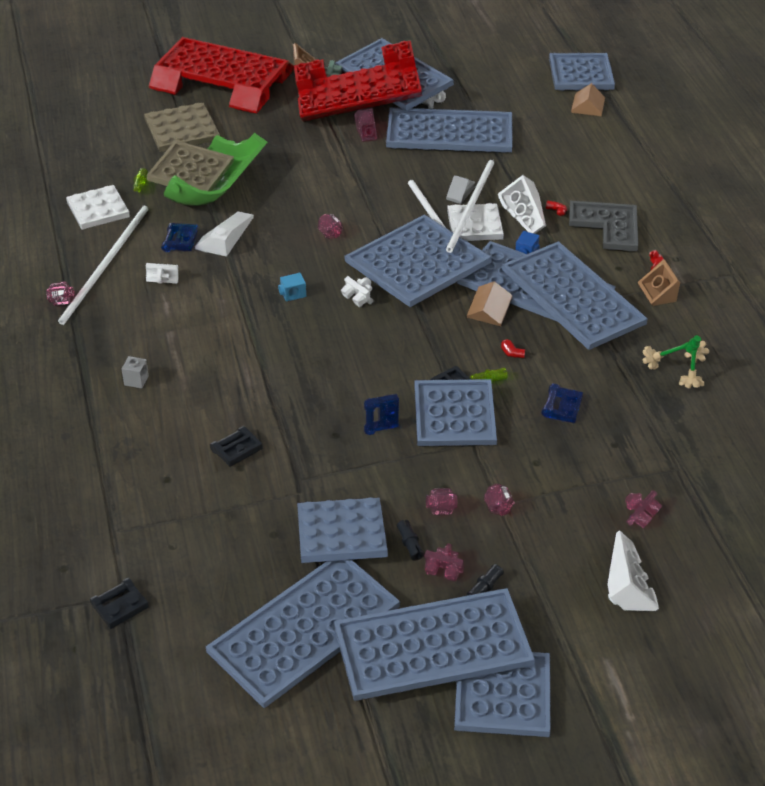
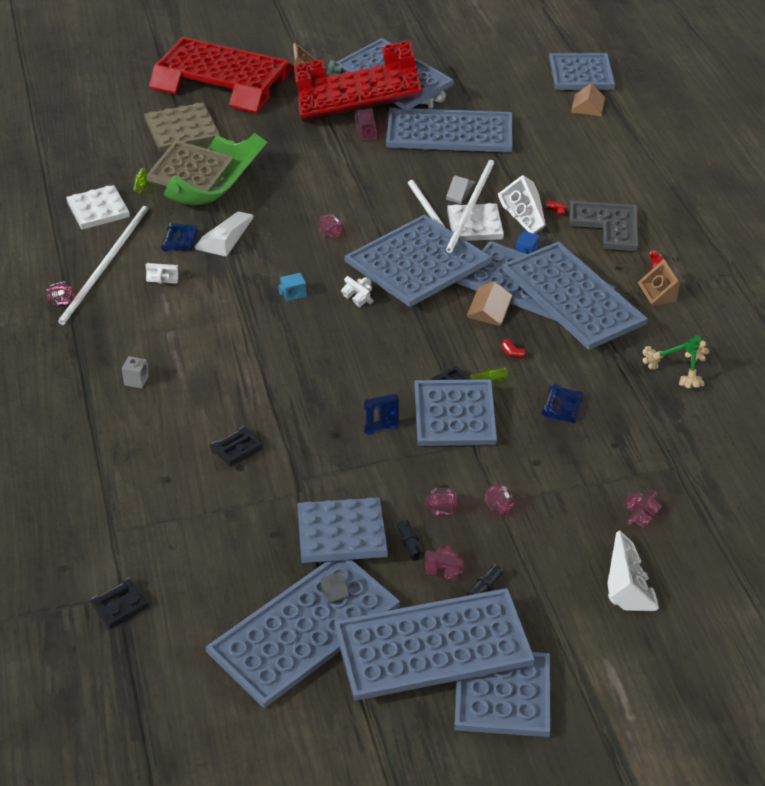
(334, 587): none -> flat silver slope

